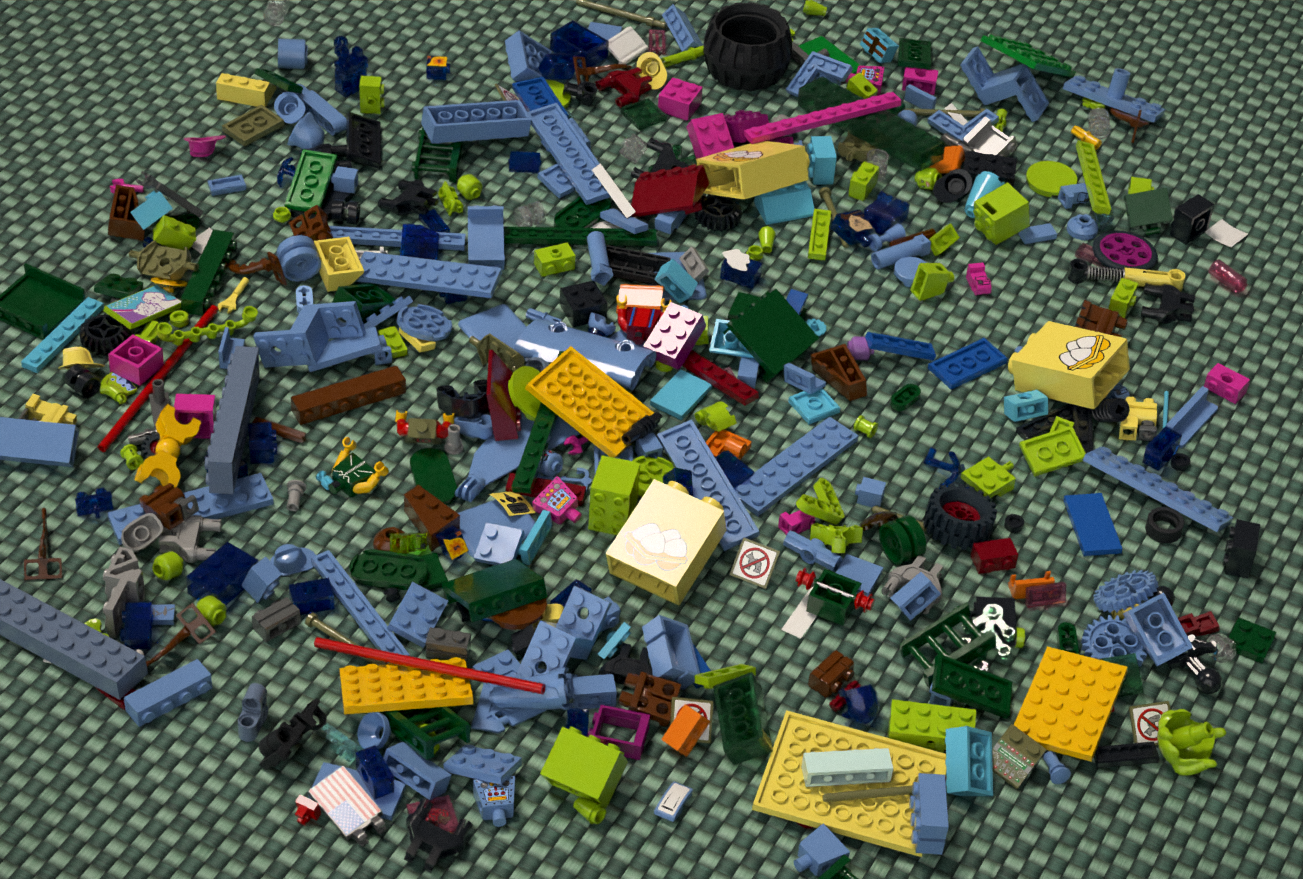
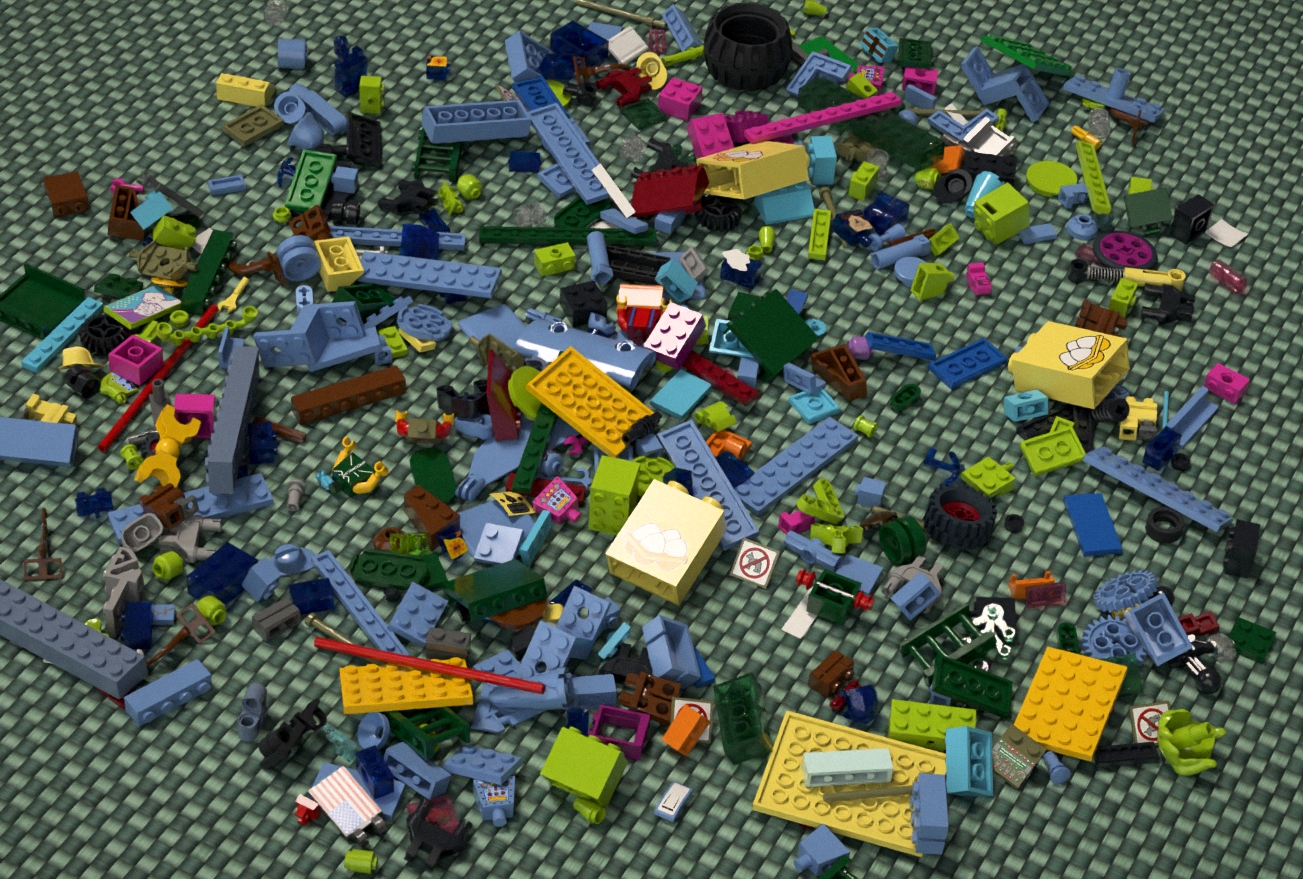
(66, 194): none -> reddish brown panel
(202, 146): dark pink piece -> none
(278, 80): dark green tile -> none
(361, 861): none -> lime brick
(453, 442): light grey pin -> none
(486, 236): medium blue panel -> none
(722, 675): lime plate -> none
(994, 555): dark red brick -> none
(1020, 638): lime tile -> none

